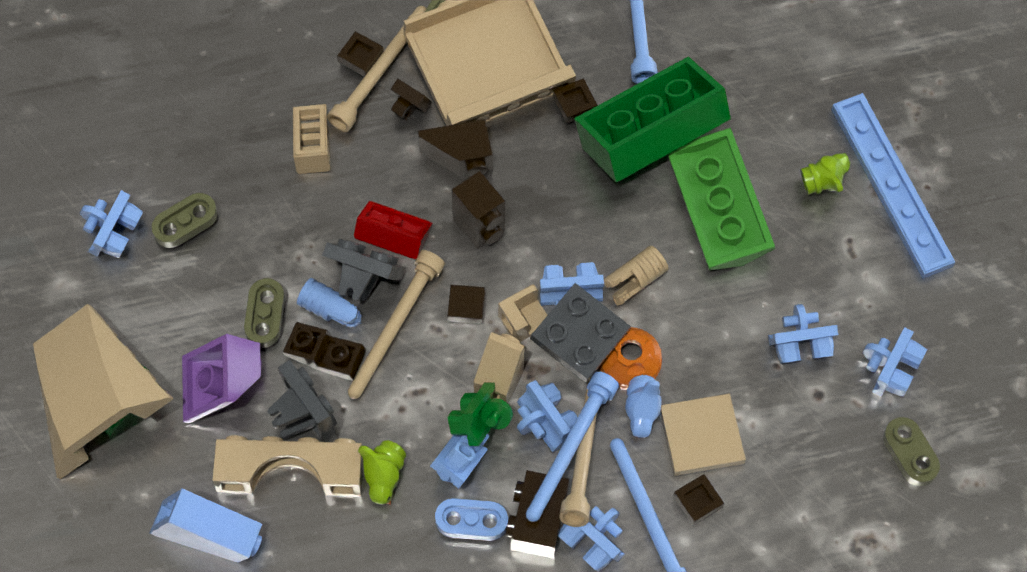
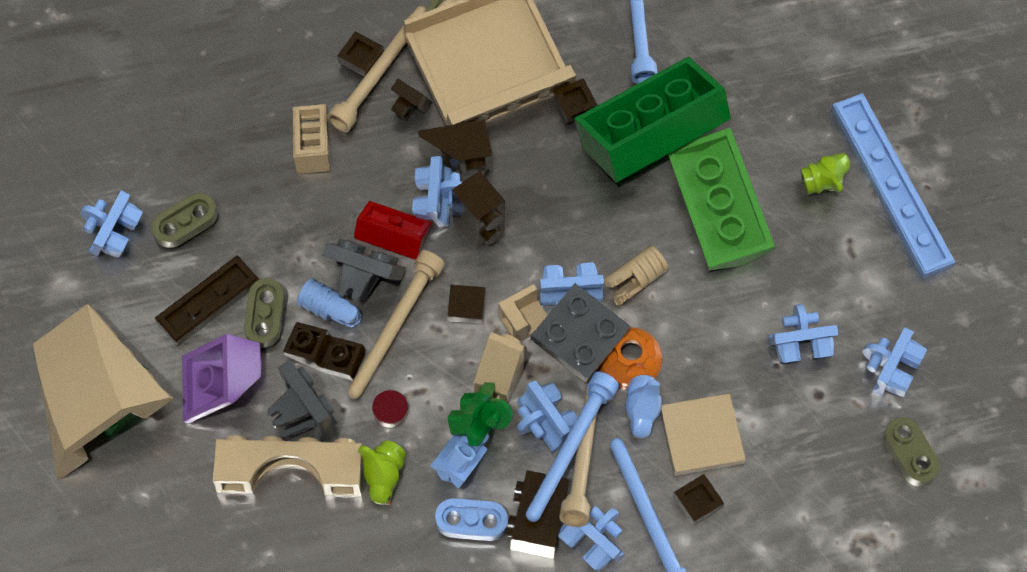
(206, 301): none -> dark brown tile
(206, 527): light blue slope -> none
(390, 408): none -> dark red tile
(439, 182): none -> light blue hips

